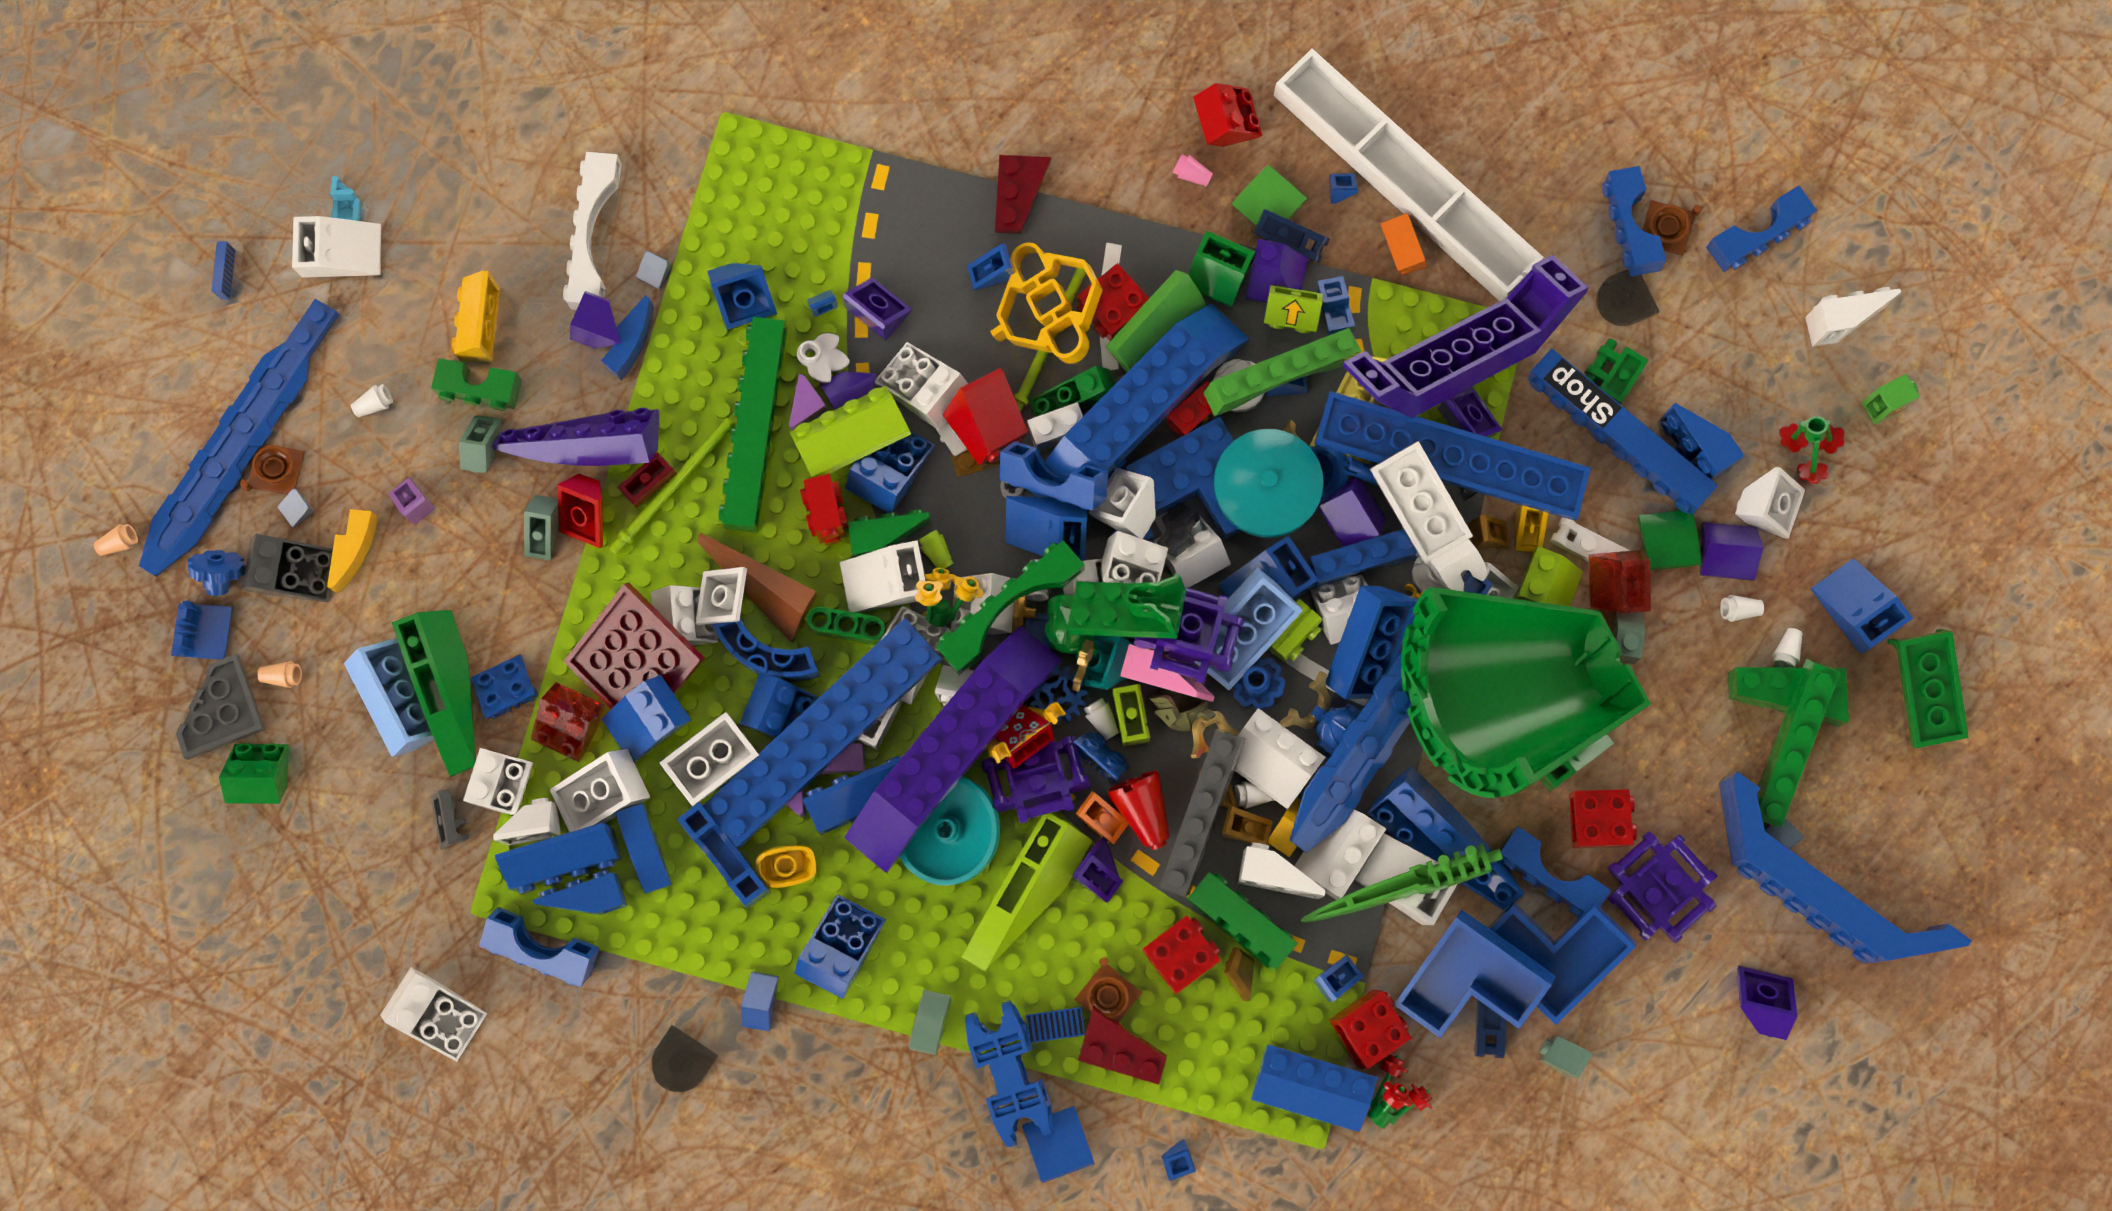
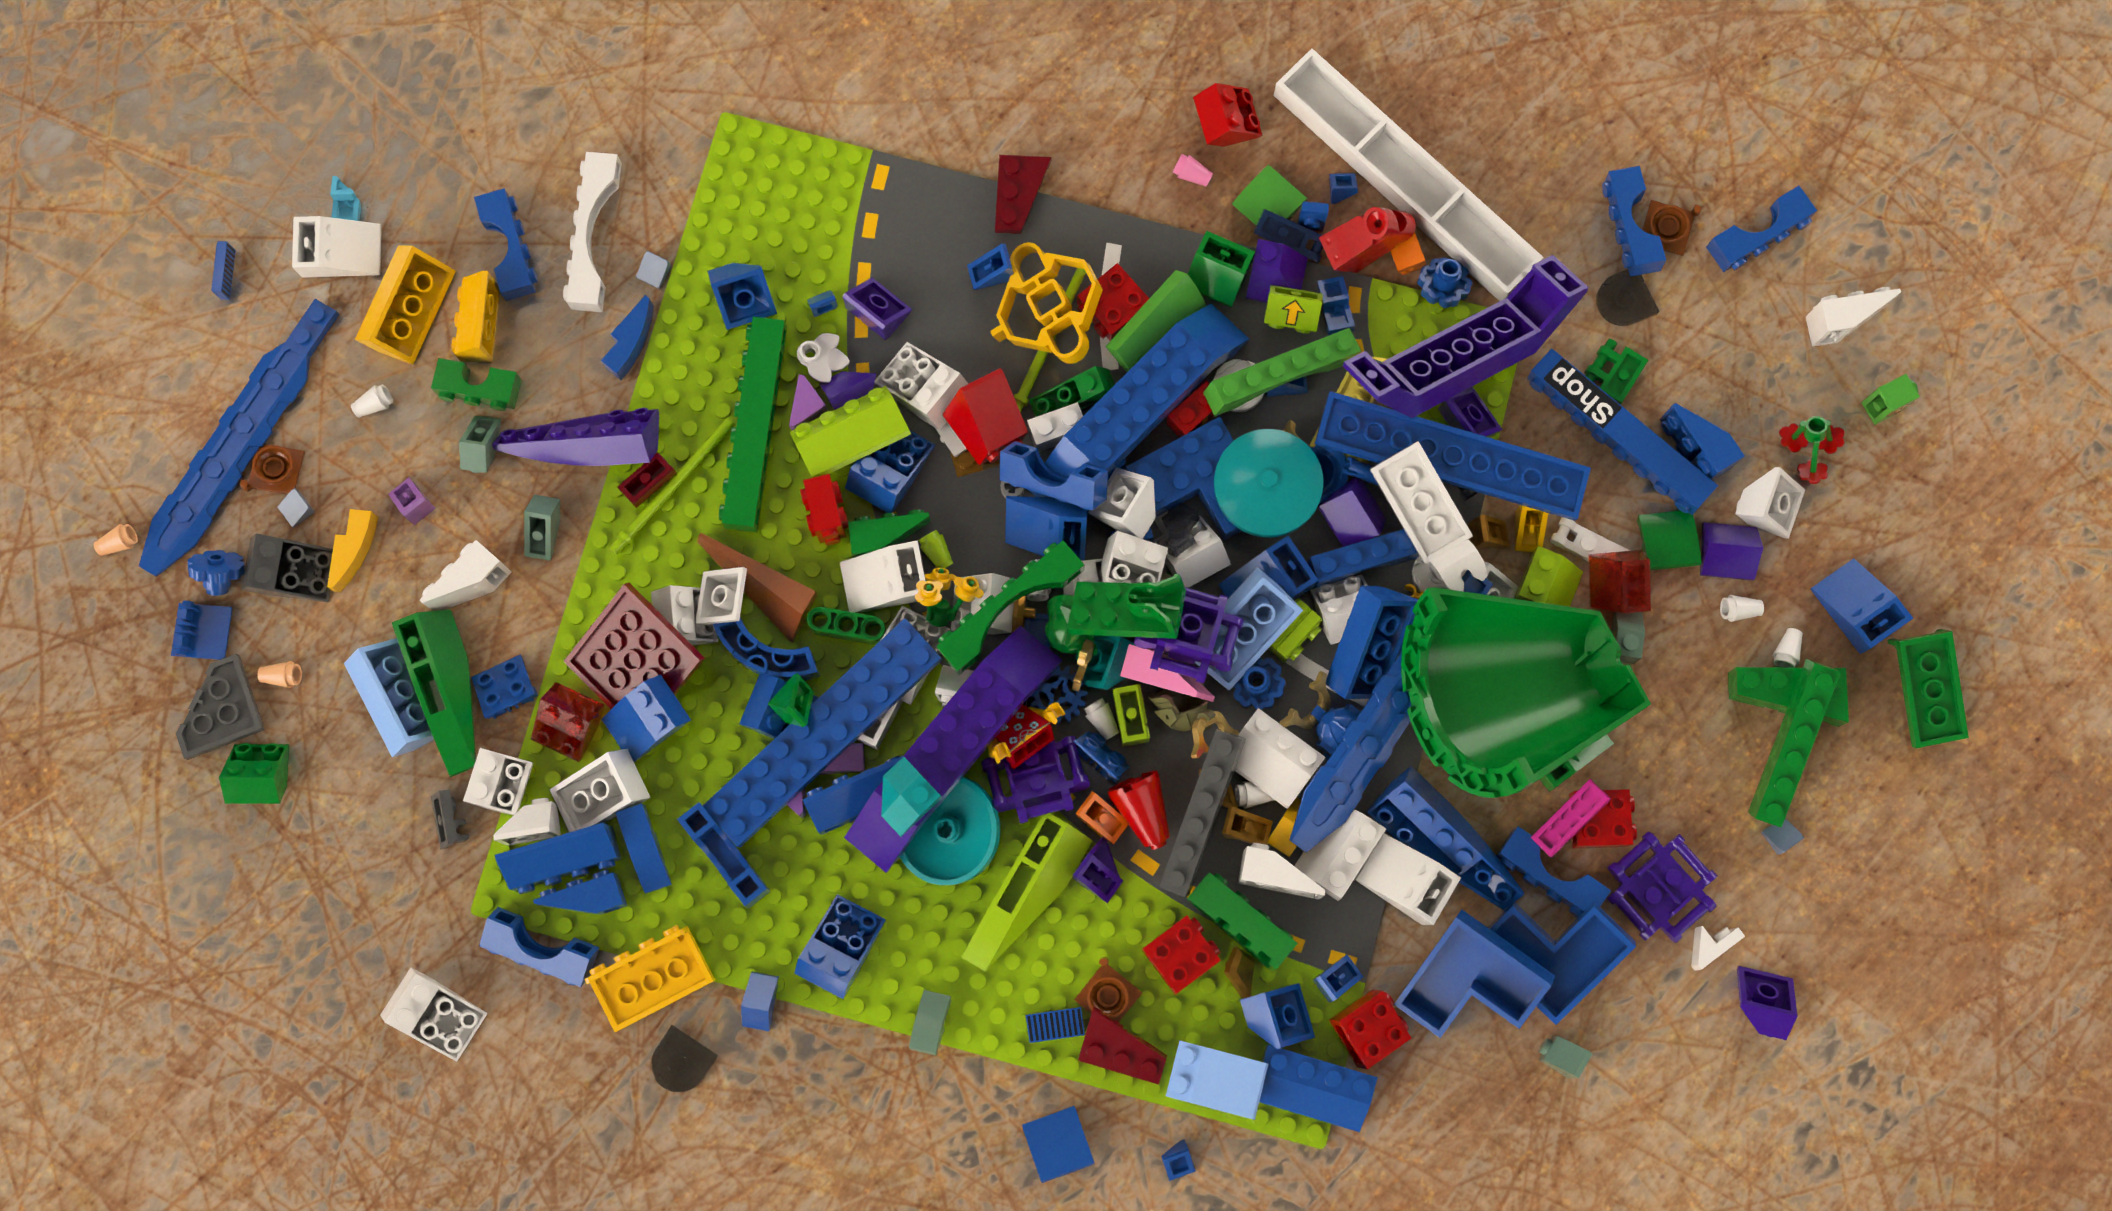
(405, 304): none -> yellow slope
(470, 577): none -> white slope
(513, 273): none -> blue arch
(581, 509): red slope -> none
(594, 322): dark purple slope -> none
(650, 977): none -> yellow bracket
(709, 759): white slope -> none
(785, 865): yellow piece -> none
(793, 701): none -> green slope
(906, 796): none -> teal slope
(1009, 1074): blue piece -> none
(1217, 1080): none -> light blue slope
(1279, 1016): none -> blue slope
(1313, 215): none -> blue plate
(1367, 238): none -> red piece
(1396, 1095): plant -> none
(1418, 879): bright green piece -> none
(1444, 282): none -> blue plant
(1489, 1023): dark blue plate -> none
(1571, 818): none -> dark pink plate
(1707, 950): none -> white slope
(1812, 892): blue slope -> none

